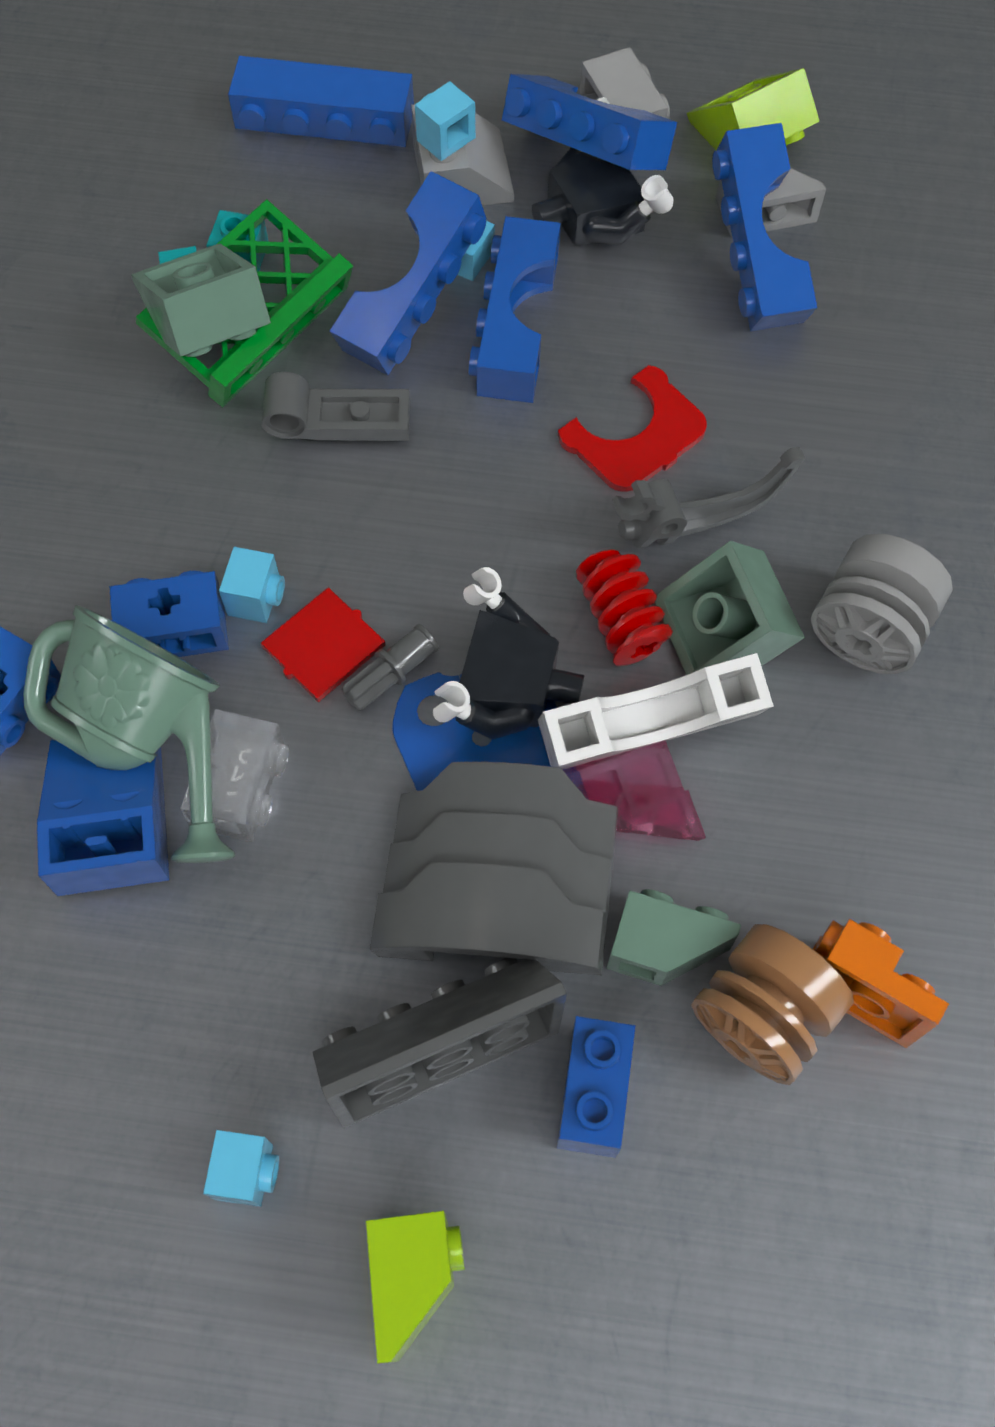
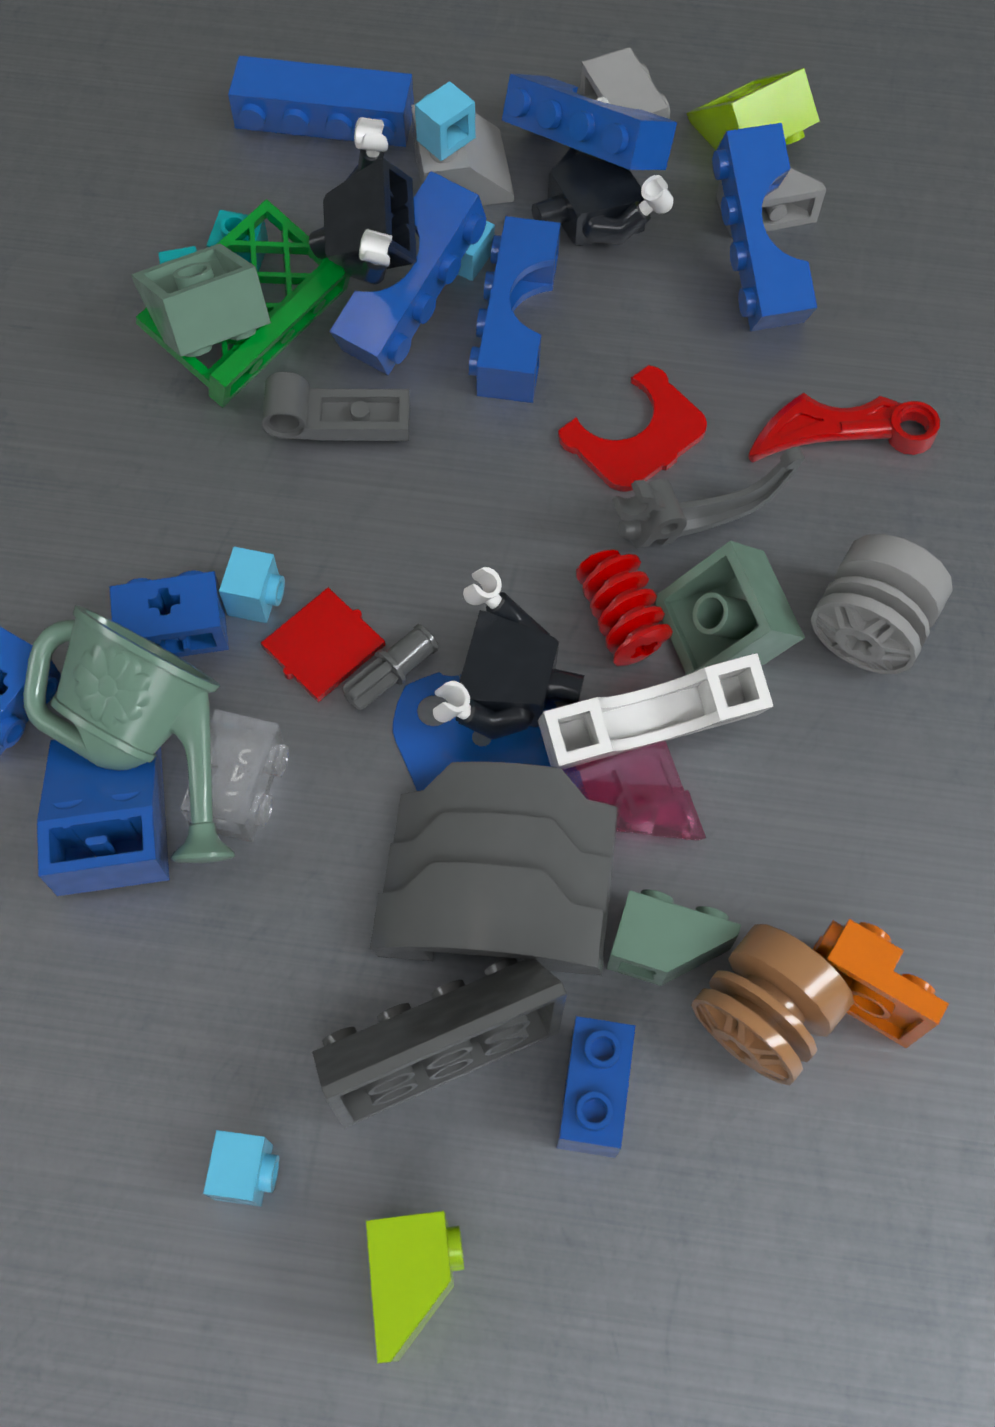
(369, 214): none -> black torso
(810, 422): none -> red piece

